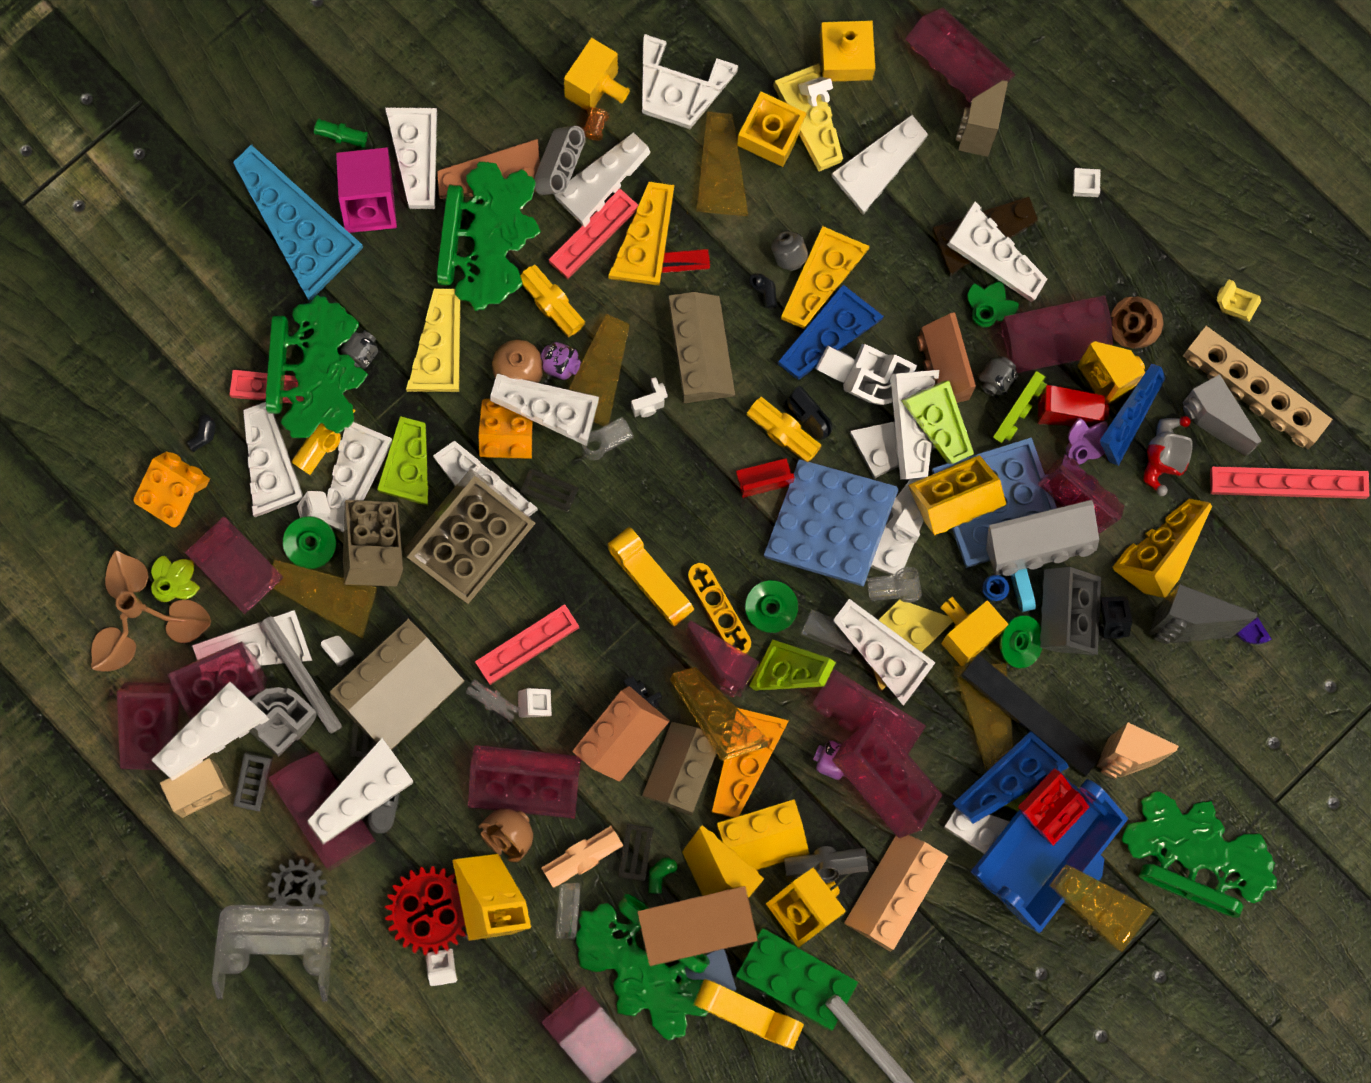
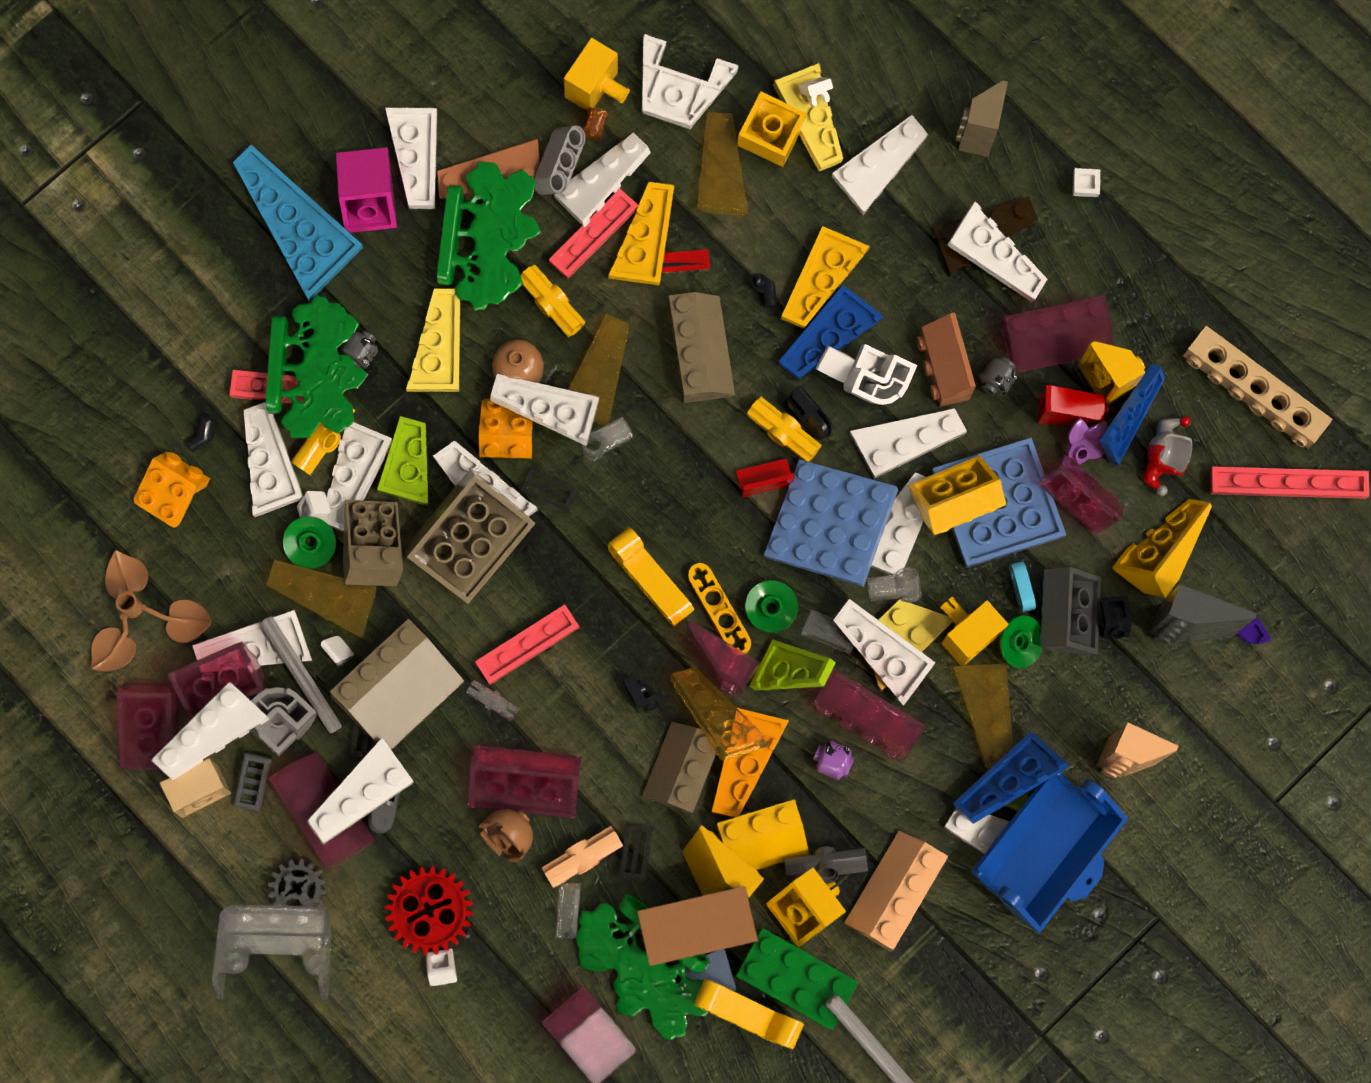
(176, 576): lime plate -> none
(234, 565): clear pink slope -> none
(340, 133): green pin -> none
(489, 898): yellow slope -> none
(534, 702): white slope -> none
(560, 360): medium lavender head -> none
(621, 735): nougat slope -> none
(649, 404): white bracket -> none
(658, 872): green arm -> none
(789, 250): dark grey head -> none
(847, 50): yellow brick -> none
(887, 778): clear pink slope -> none
(906, 527): white slope -> none
(912, 441): white wing -> none
(941, 420): lime wing -> none
(957, 54): clear pink slope -> none
(992, 302): green plate -> none
(999, 584): blue cone -> none
(1021, 407): lime wing -> none
(1030, 715): black tile -> none
(1042, 538): light grey slope -> none
(1053, 806): red slope -> none
(1104, 908): clear yellow wing -> none
(1136, 322): medium nougat cylinder -> none
(1198, 844): green plant -> none
(1220, 415): light grey slope -> none
(1237, 301): light yellow bracket -> none

